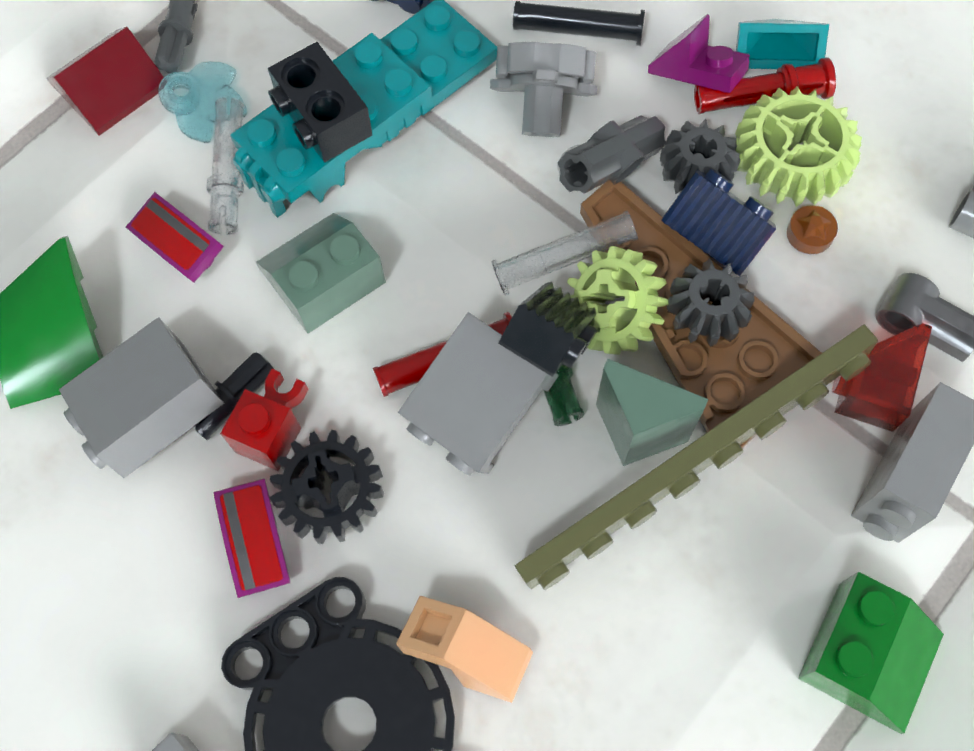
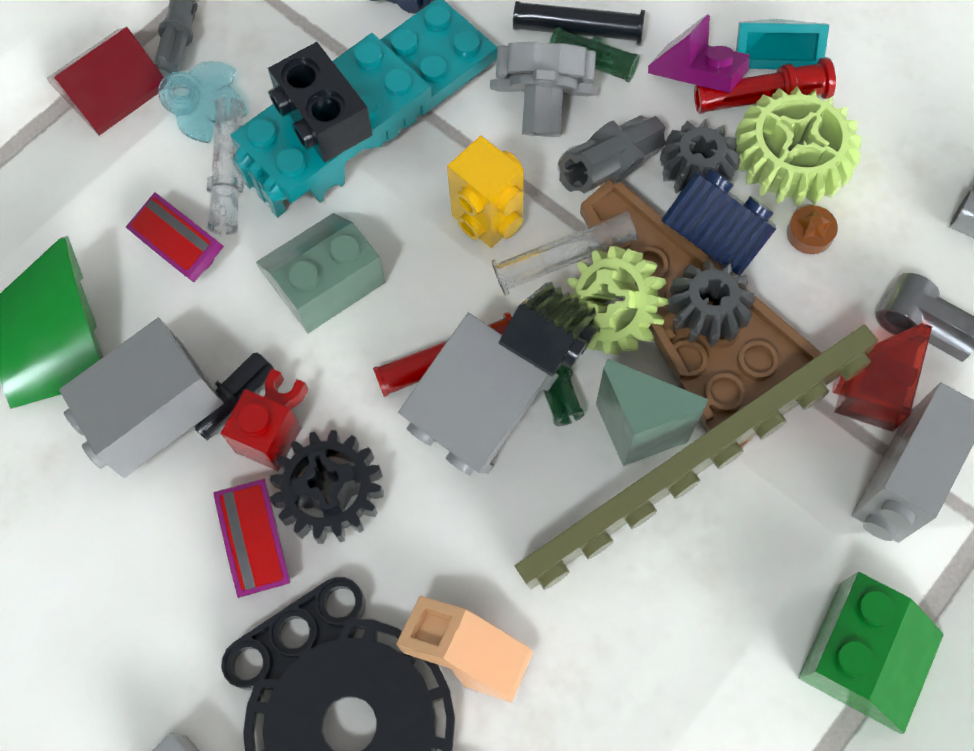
(486, 192): none -> yellow brick
(608, 59): none -> clear green pin

